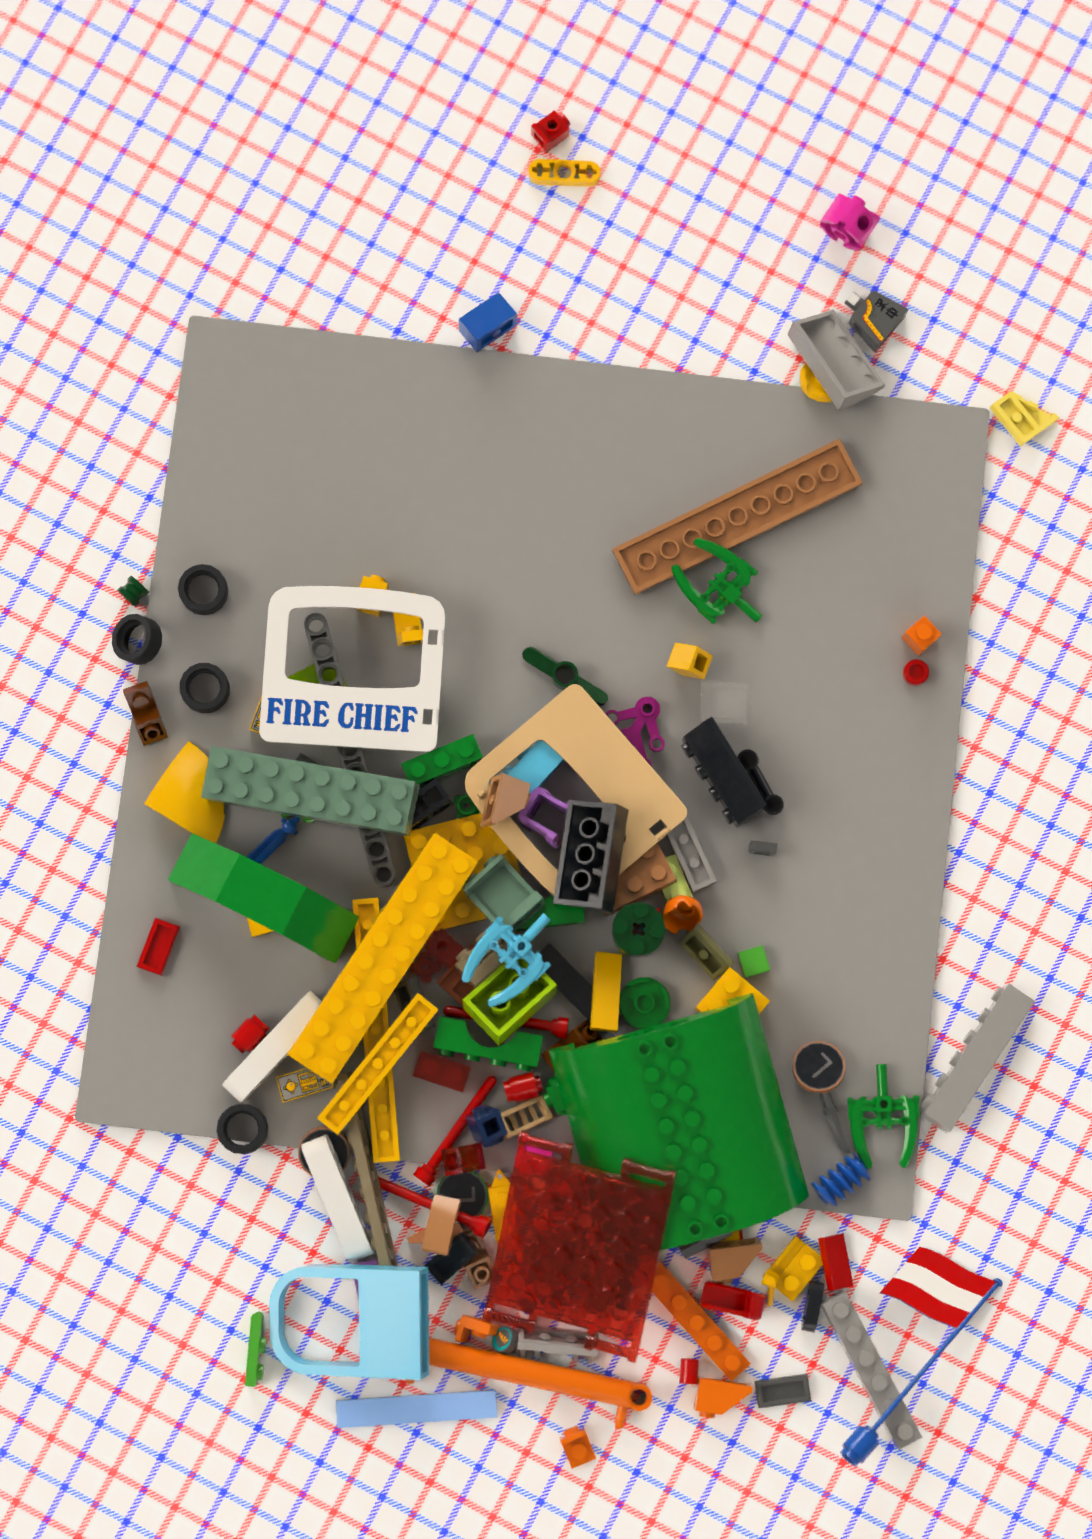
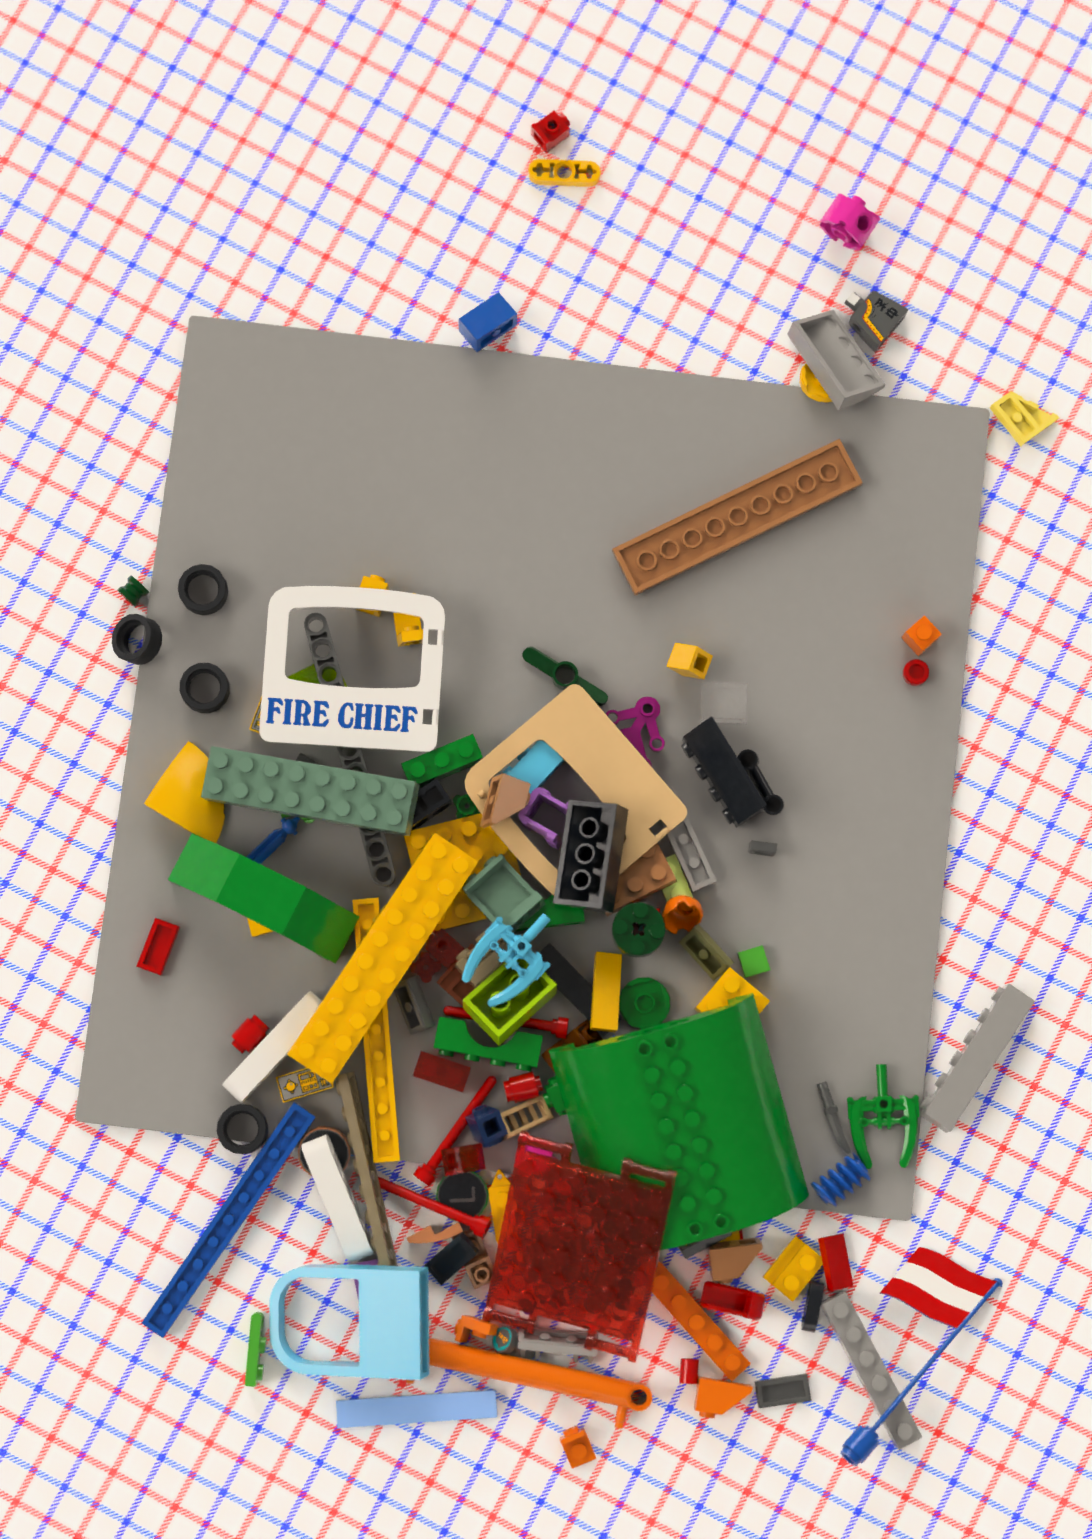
(145, 713): reddish brown slope -> none
(228, 1220): none -> blue plate
(377, 1063): yellow plate -> none
(441, 1225): medium nougat slope -> none
(728, 592): green bar -> none
(770, 1279): yellow hand -> none
(818, 1067): black tile -> none

